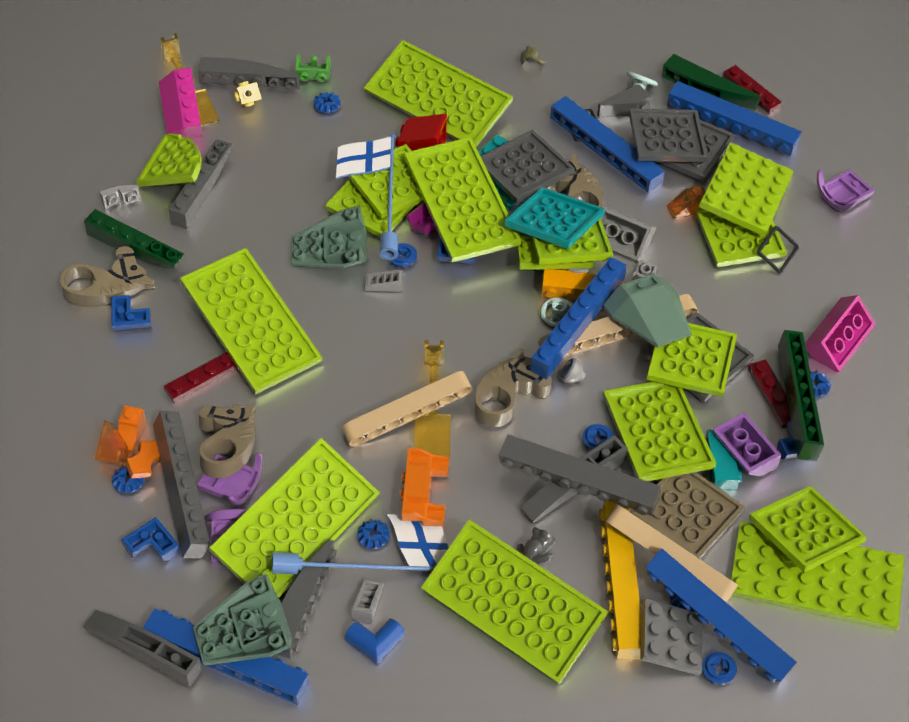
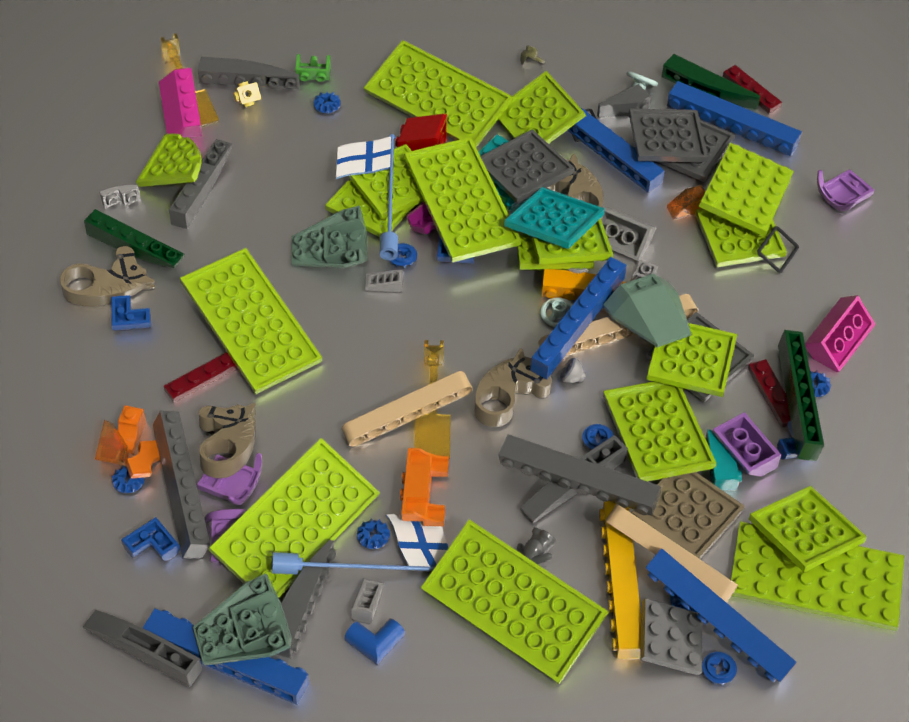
(541, 107): none -> lime plate

